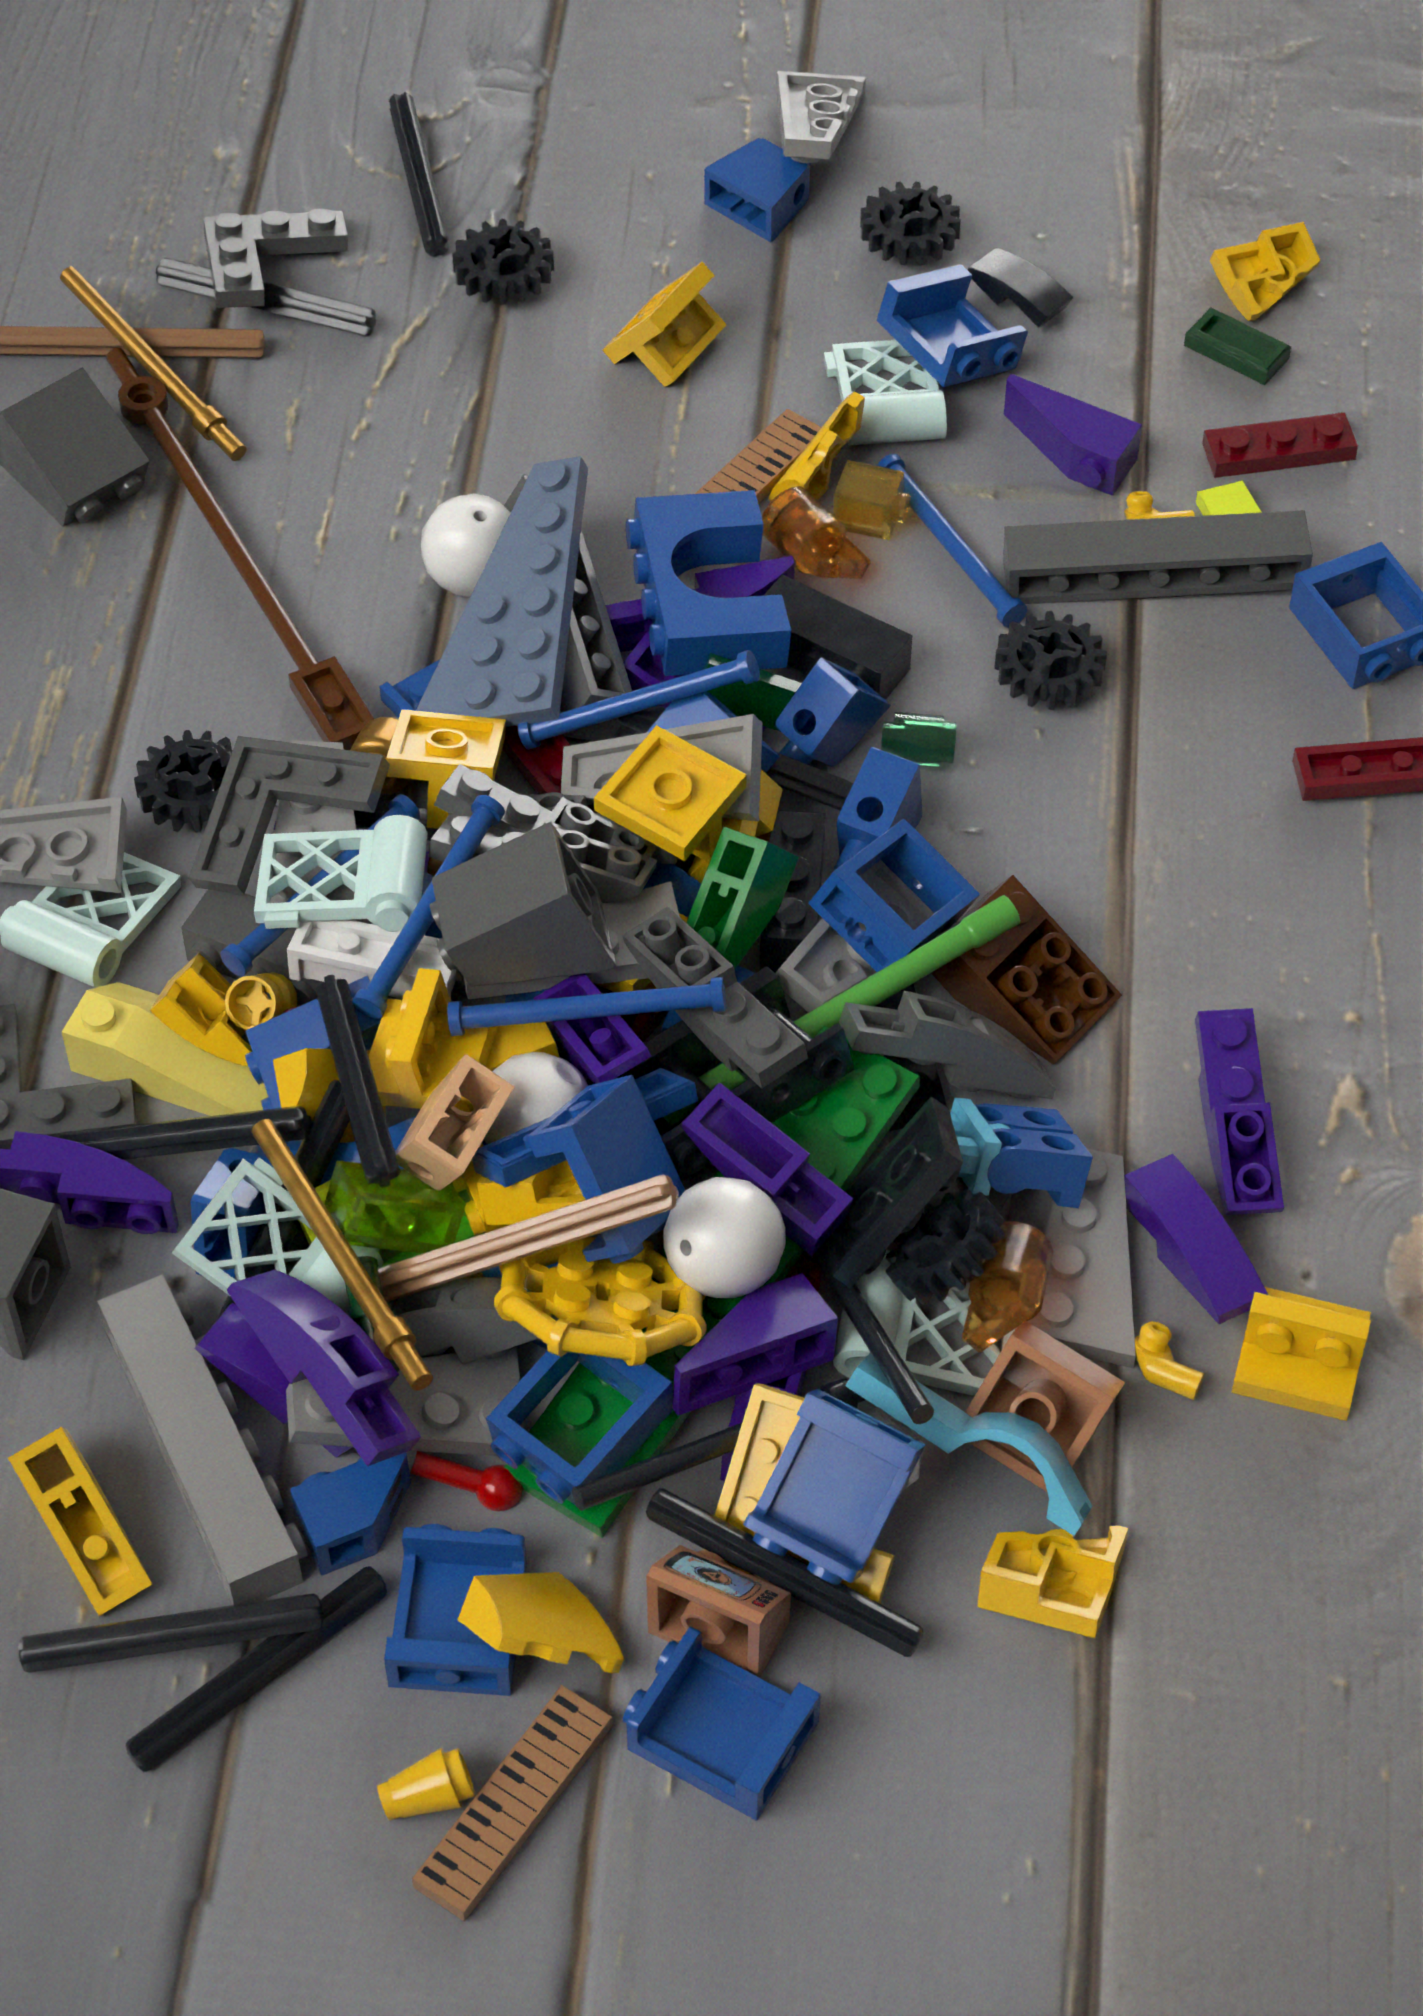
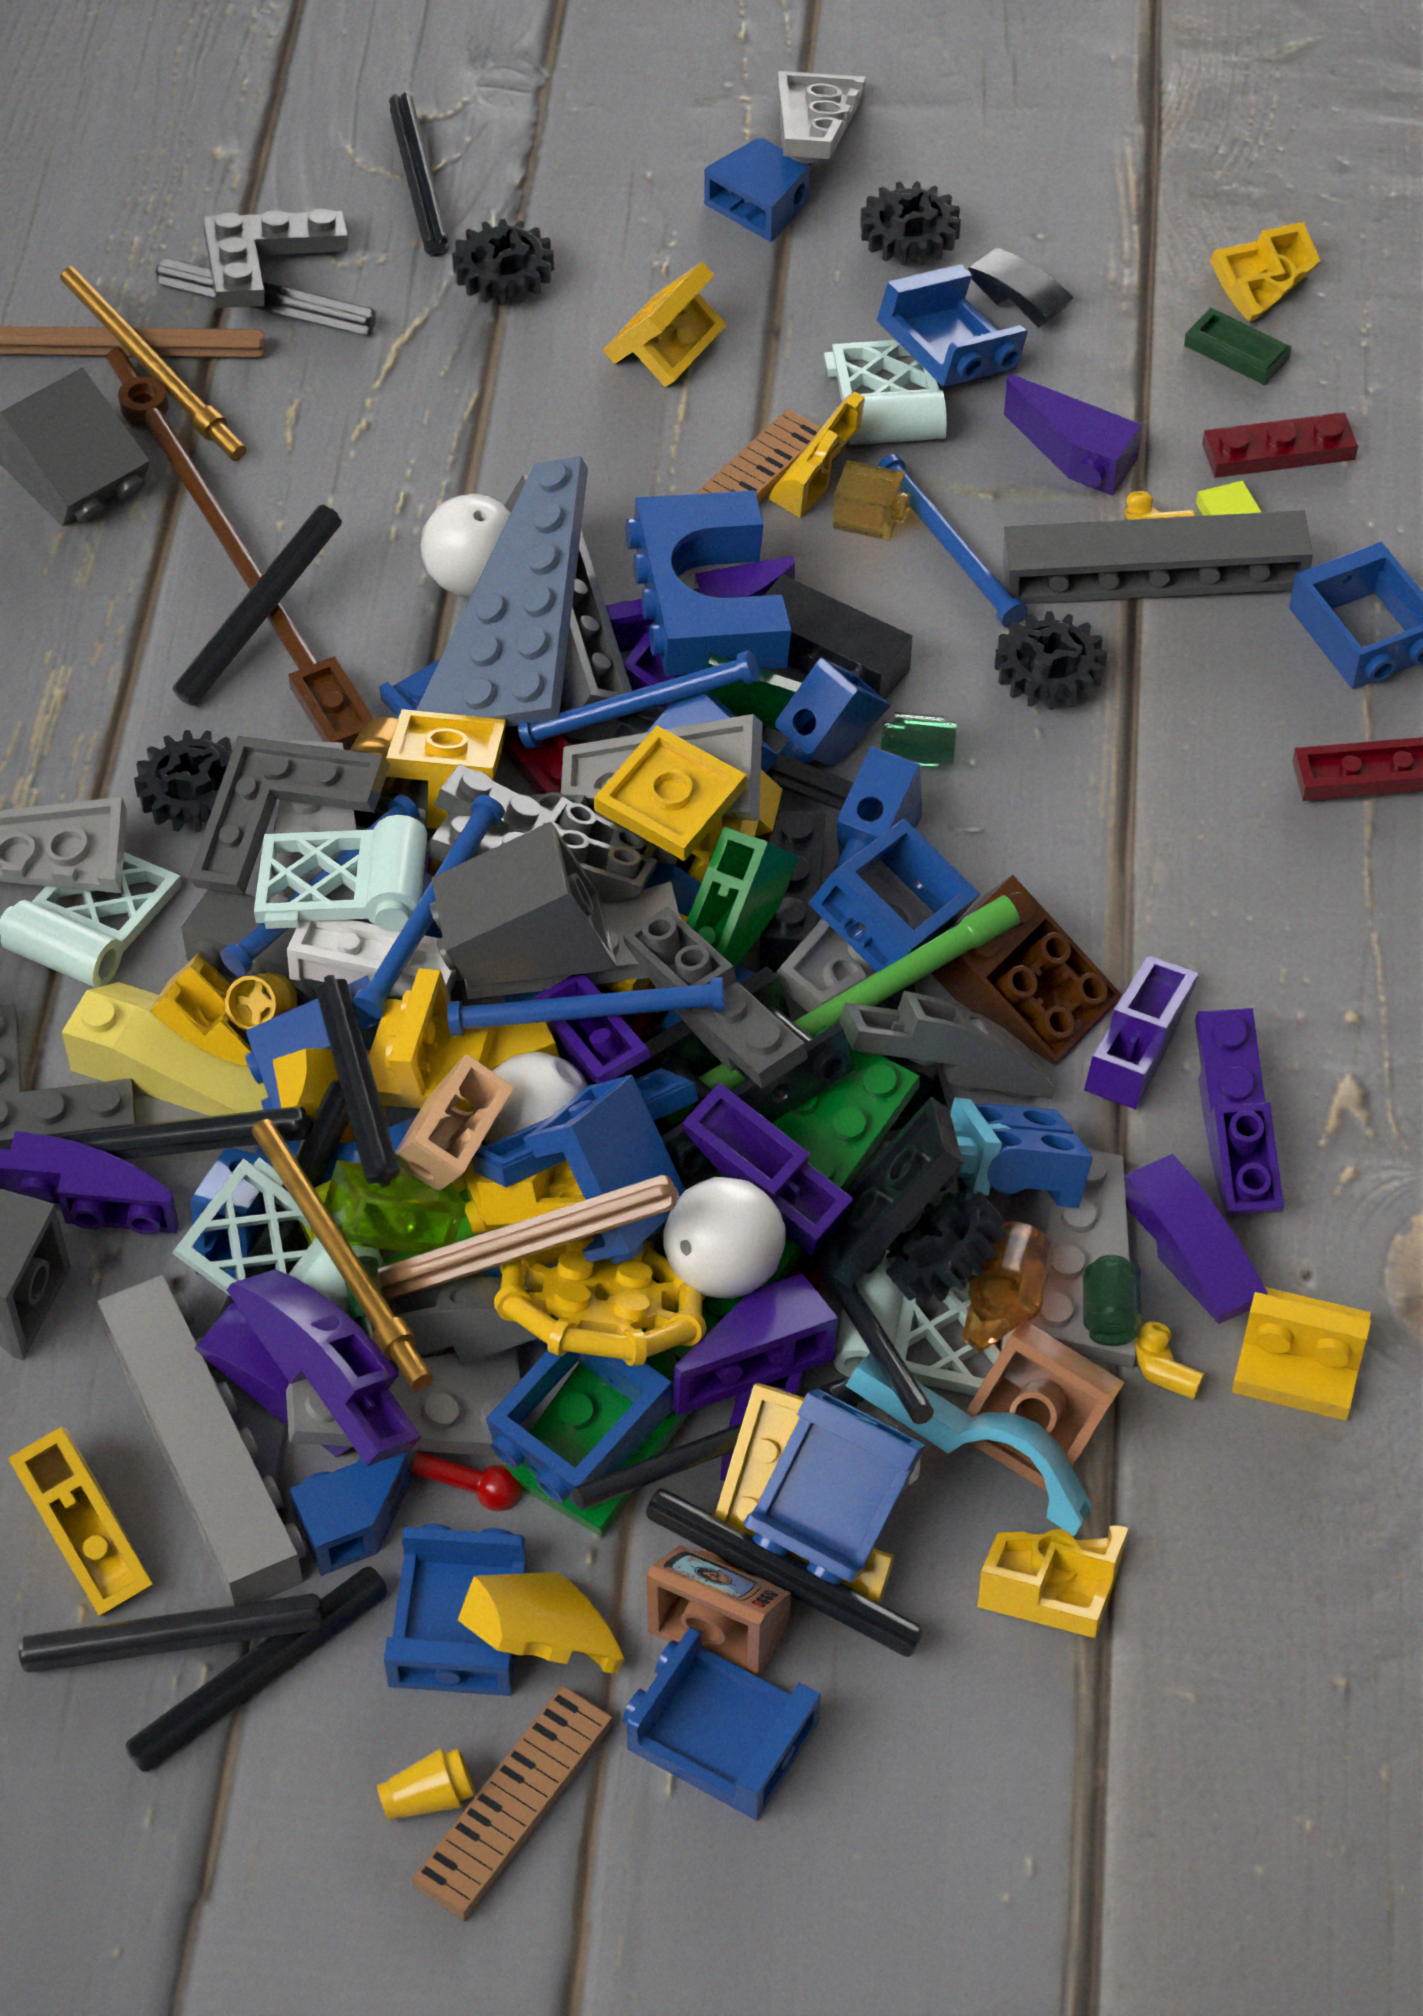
(257, 605): none -> black axle
(813, 535): clear orange piece -> none
(1112, 1300): none -> clear green brick
(1140, 1032): none -> dark purple slope

